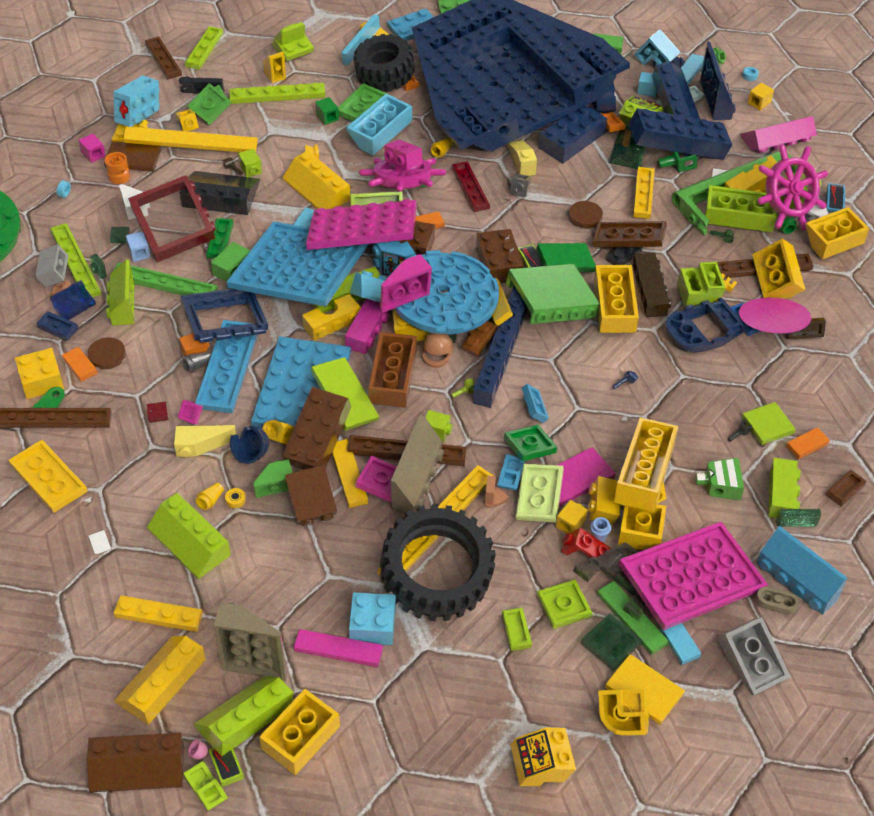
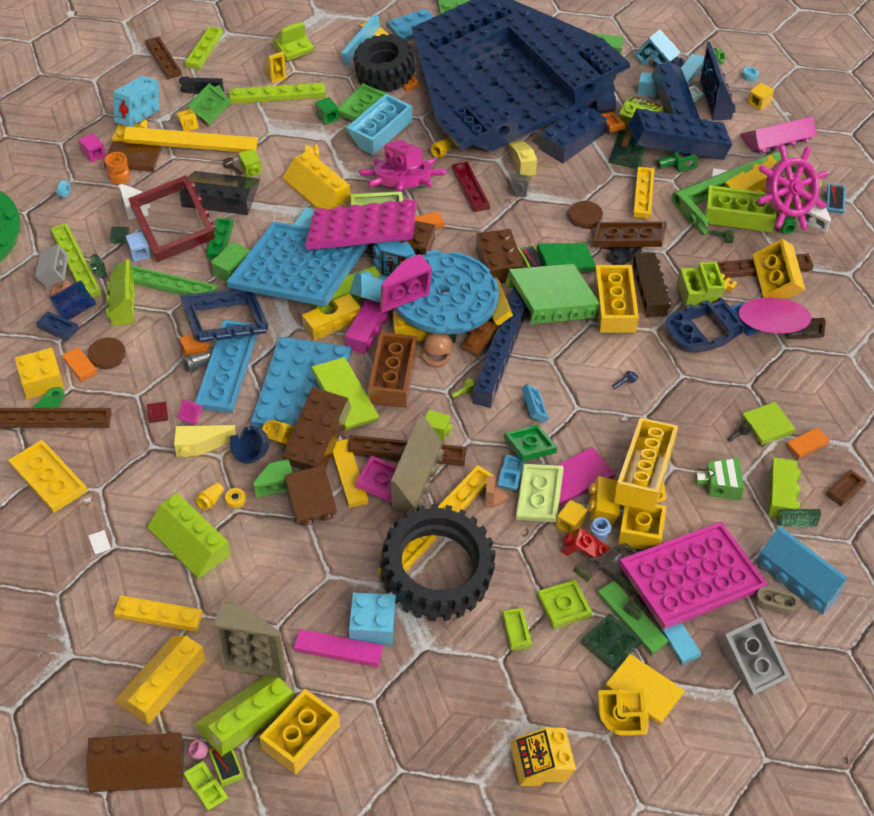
(836, 232): yellow slope -> none

